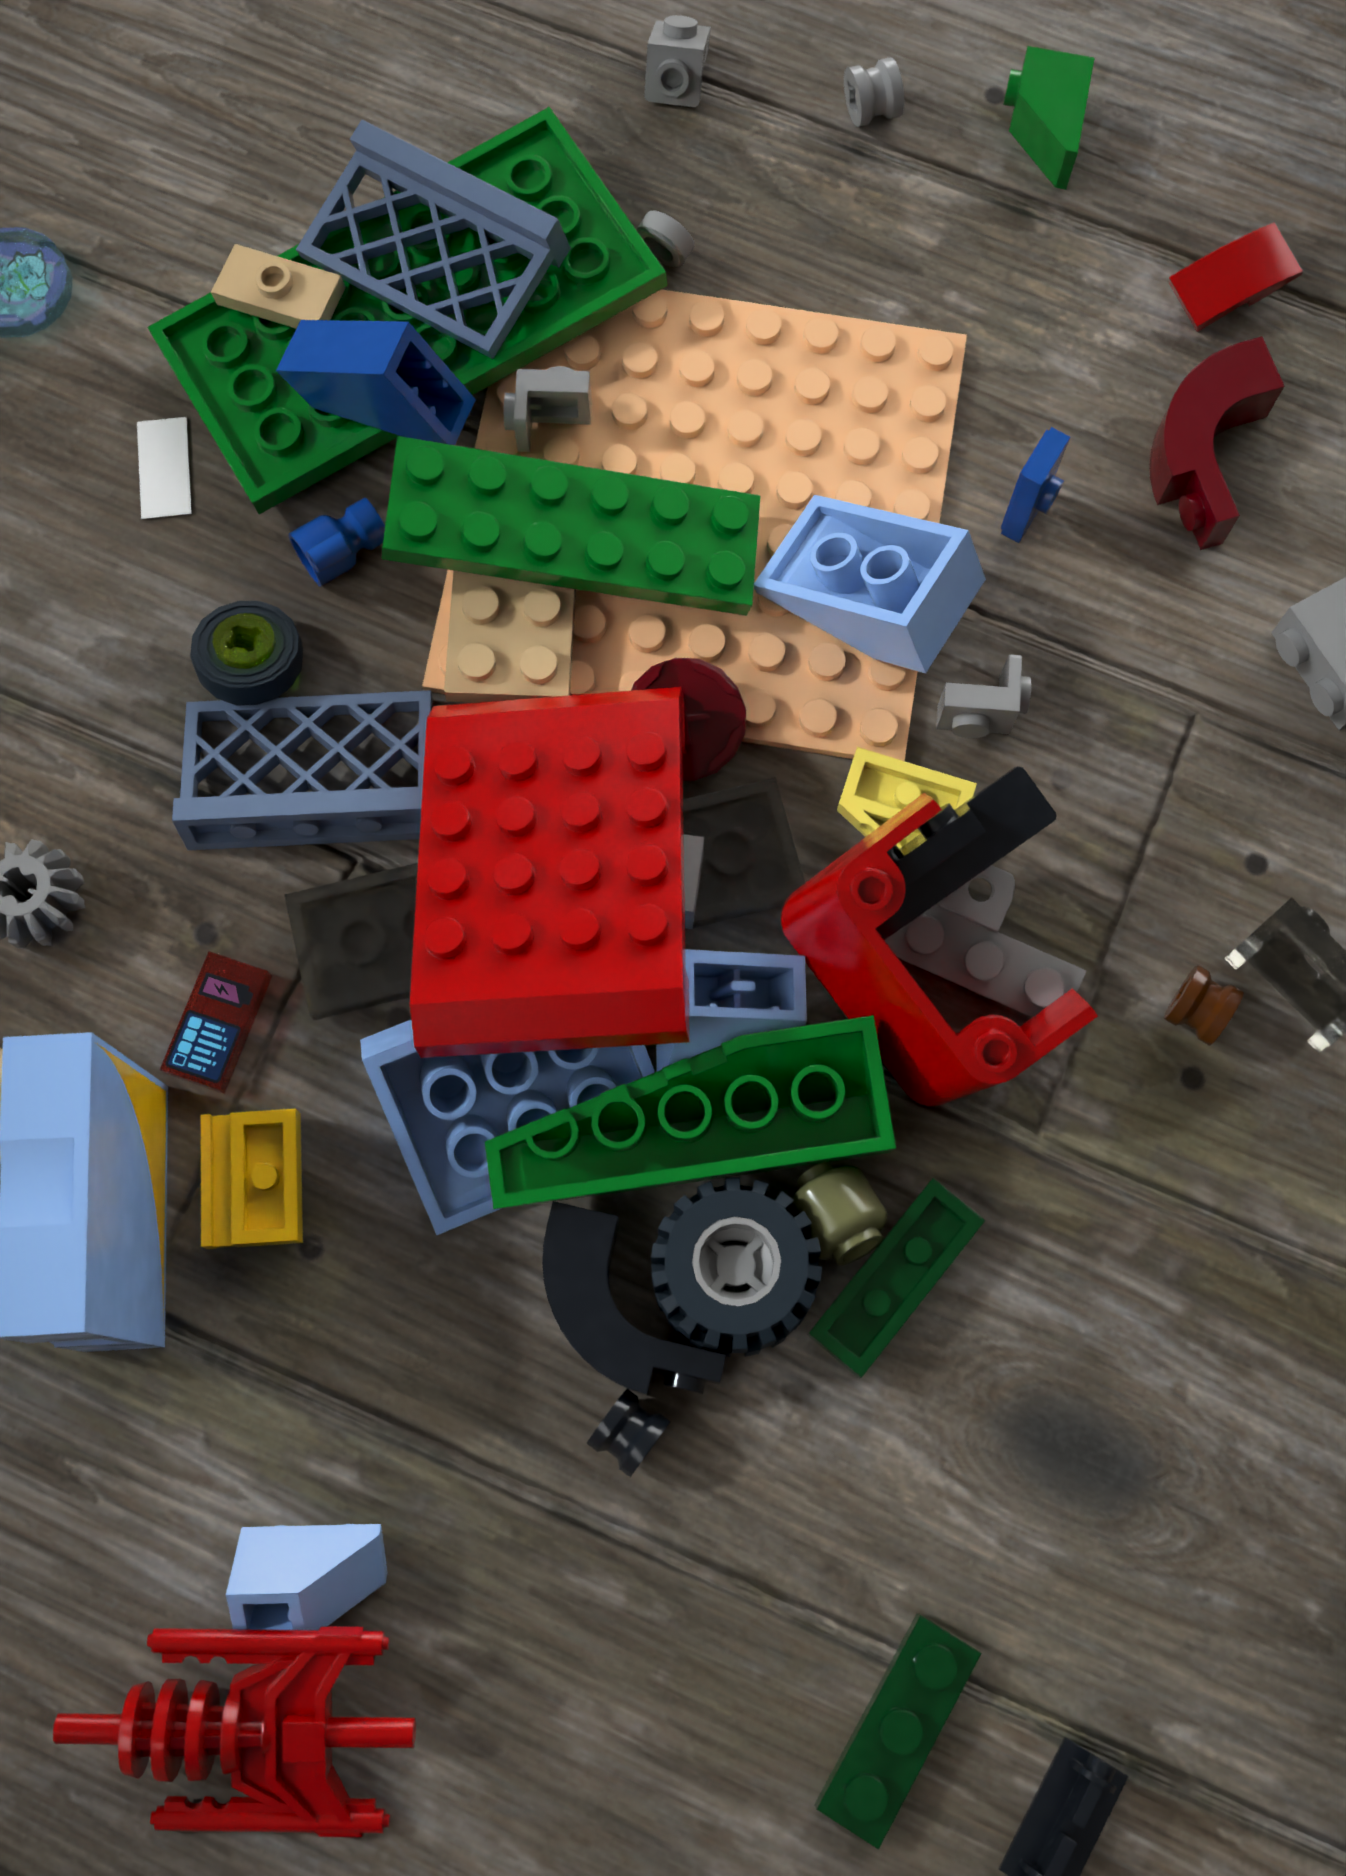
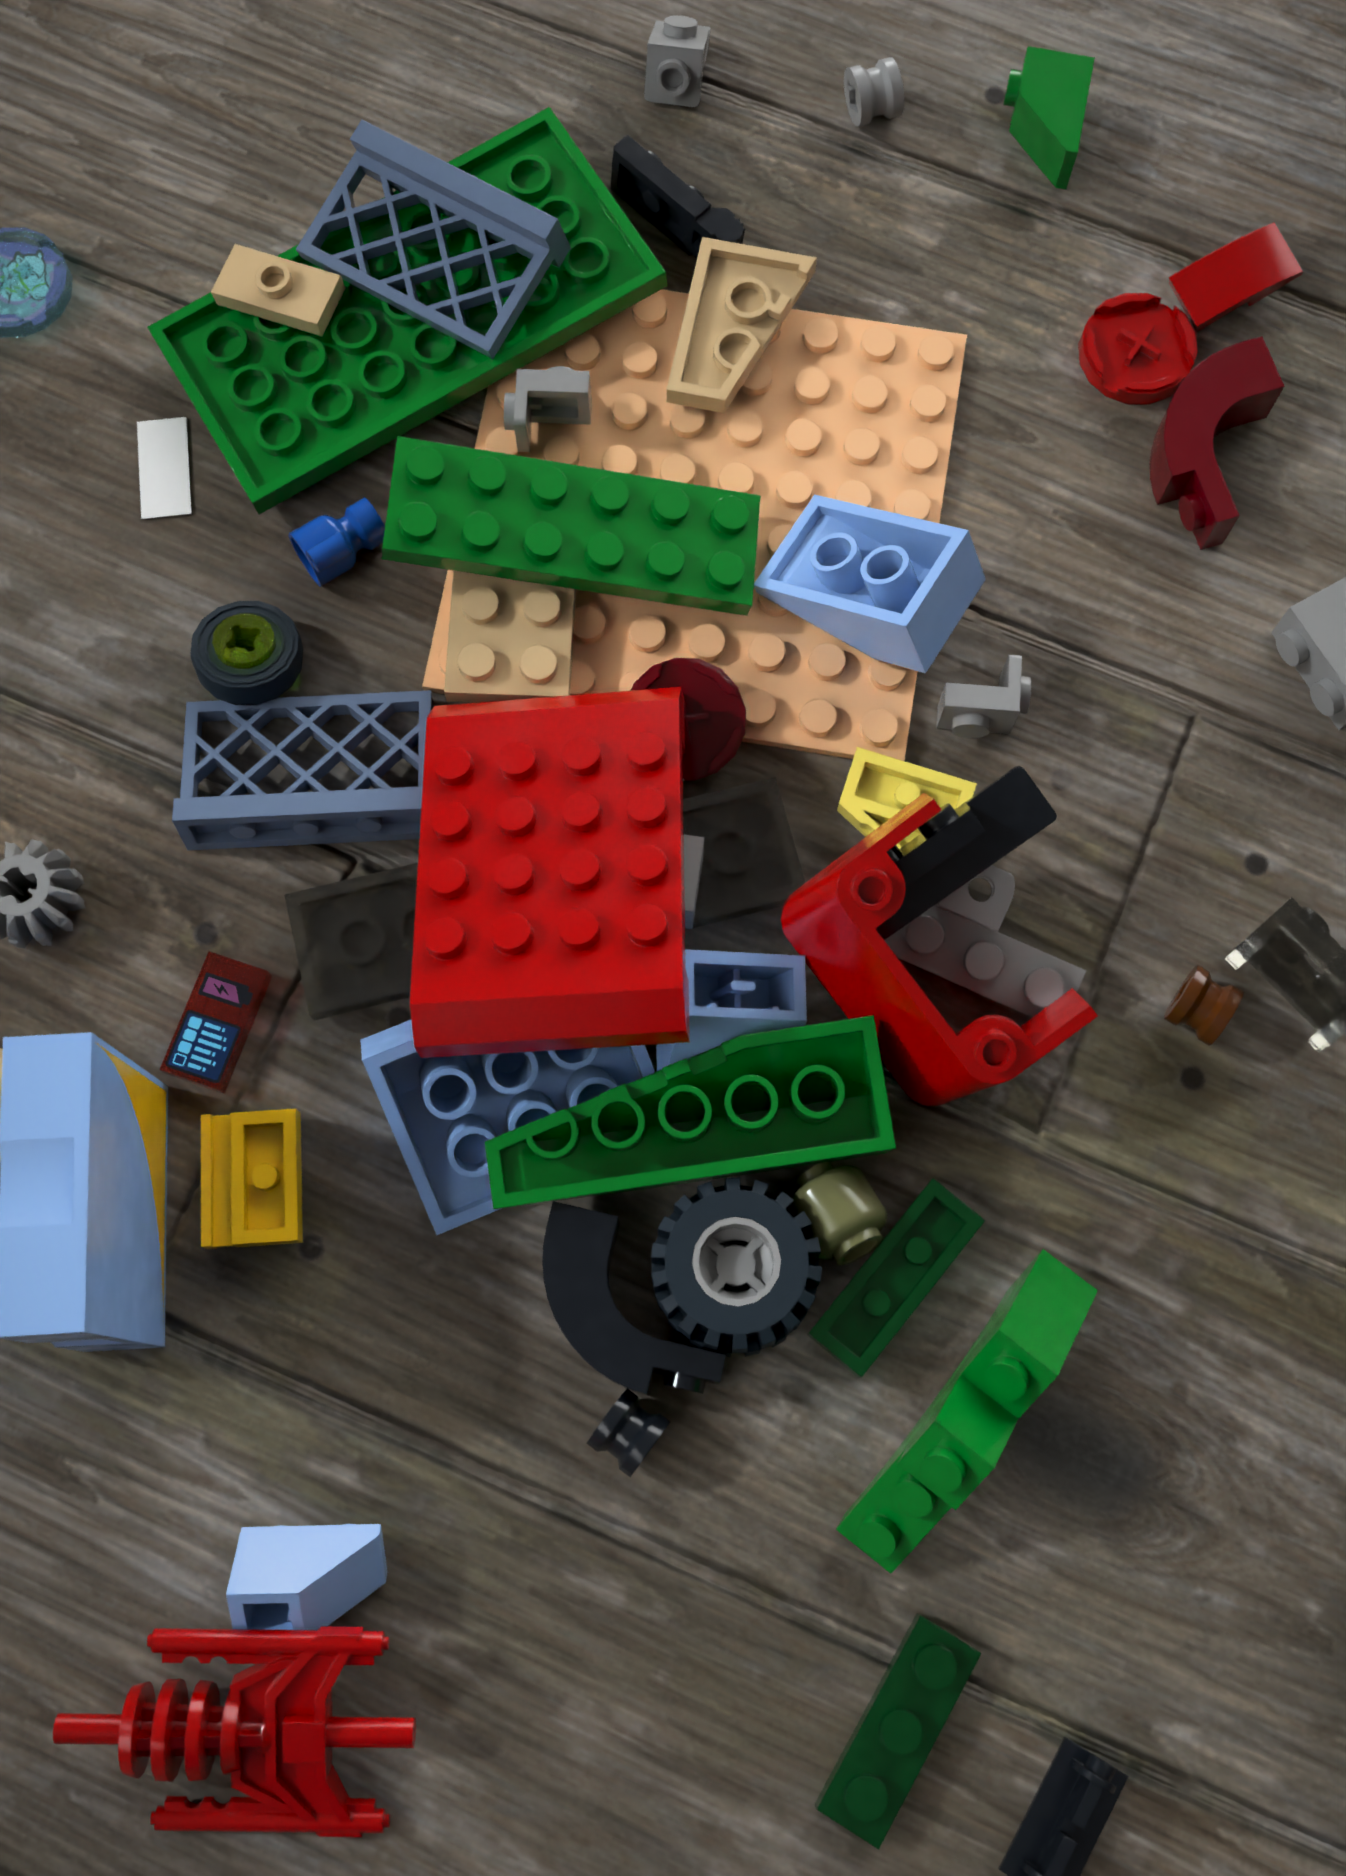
(377, 377): blue slope -> none
(666, 238): light grey tile -> none
(668, 201): none -> black hinge
(731, 317): none -> tan wing
(973, 1413): none -> green arch
(1036, 485): blue plate -> none
(1137, 349): none -> red tile

